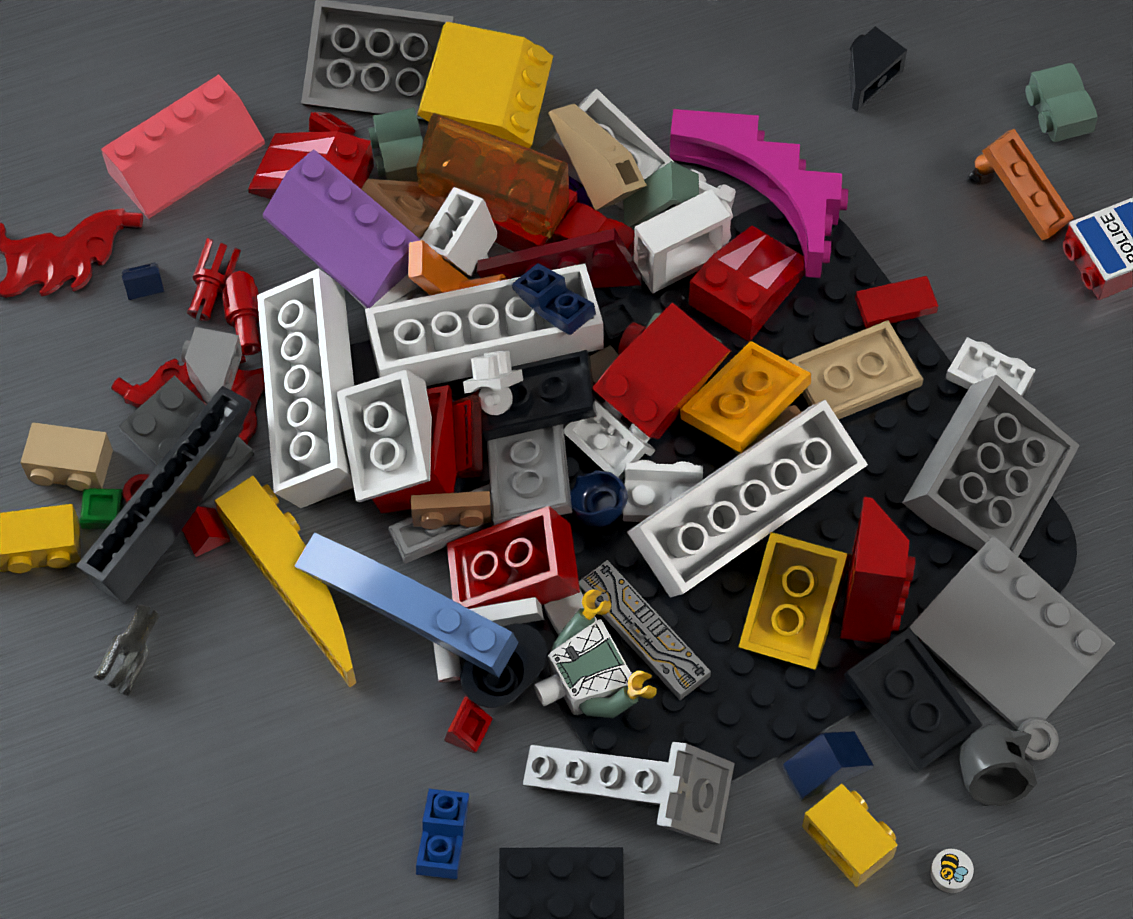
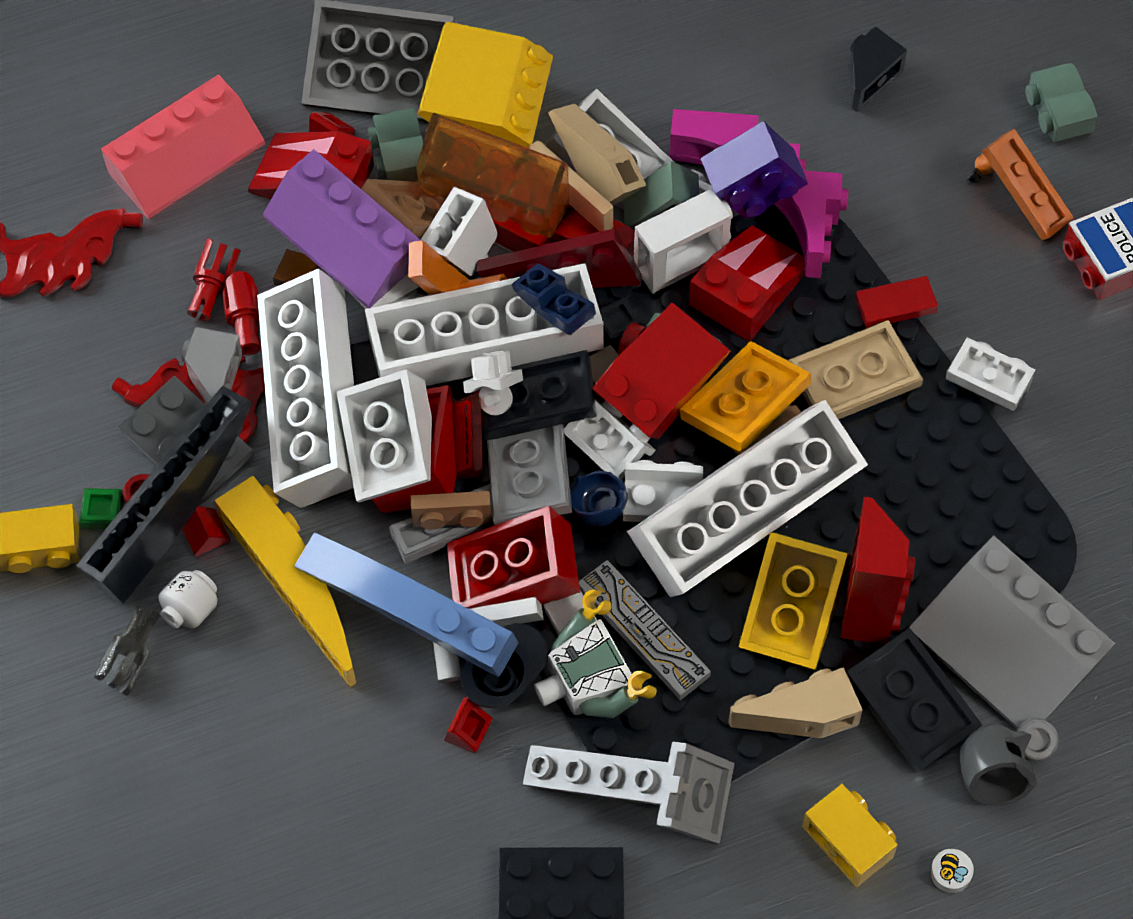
(66, 456): tan brick -> none
(142, 281): dark blue slope -> none
(188, 599): none -> white head
(293, 266): none -> reddish brown tile
(442, 834): blue slope -> none
(583, 196): none -> tan tile
(754, 170): none -> dark purple brick
(808, 708): none -> tan slope
(826, 763): dark blue slope -> none
(992, 469): light grey slope -> none

